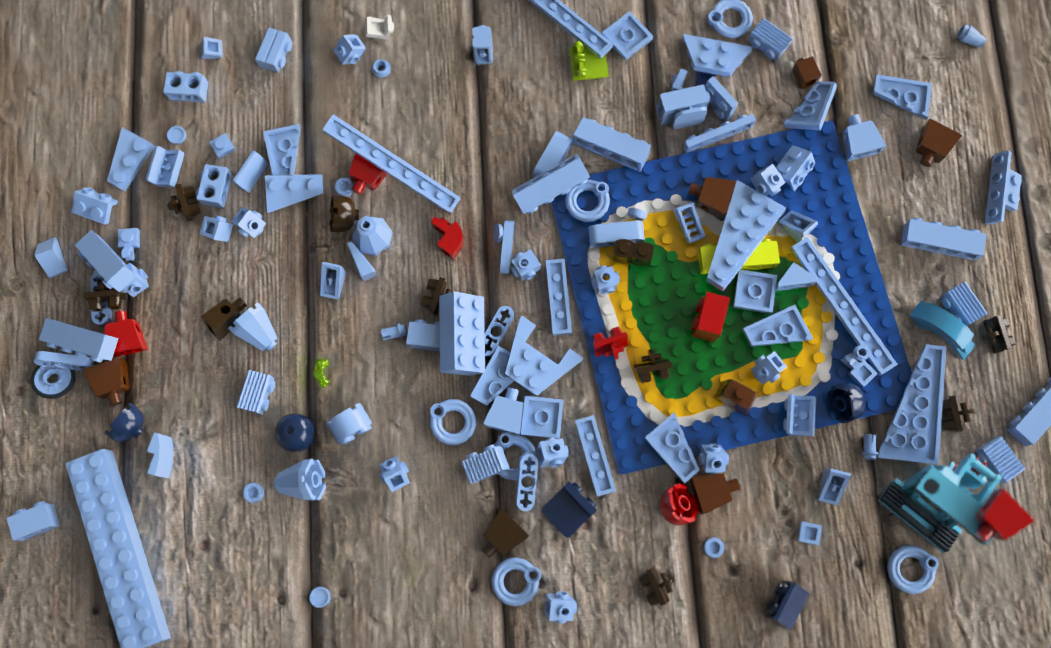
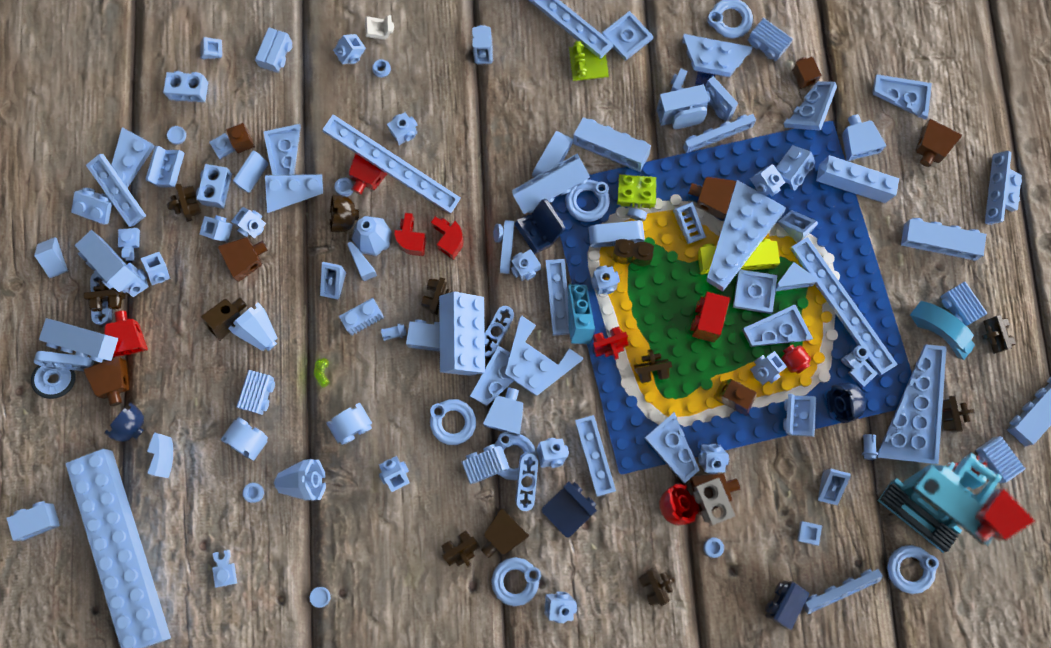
(116, 190): none -> light blue plate
(155, 268): none -> light blue brick
(224, 573): none -> light blue plate
(240, 138): none -> reddish brown brick
(242, 257): none -> reddish brown torso
(244, 439): none -> light blue brick
(295, 432): dark blue cylinder -> none
(361, 316): none -> light blue brick
(402, 128): none -> light blue brick
(409, 241): none -> red brick
(461, 553): none -> dark brown hips
(540, 227): none -> dark blue bracket
(542, 417): light blue plate -> none
(580, 314): none -> dark azure slope
(637, 191): none -> lime hinge
(718, 499): none -> light grey brick
(796, 359): none -> red head
(848, 588): none -> light blue plate
(857, 179): none -> light blue brick
(970, 36): light blue cone -> none

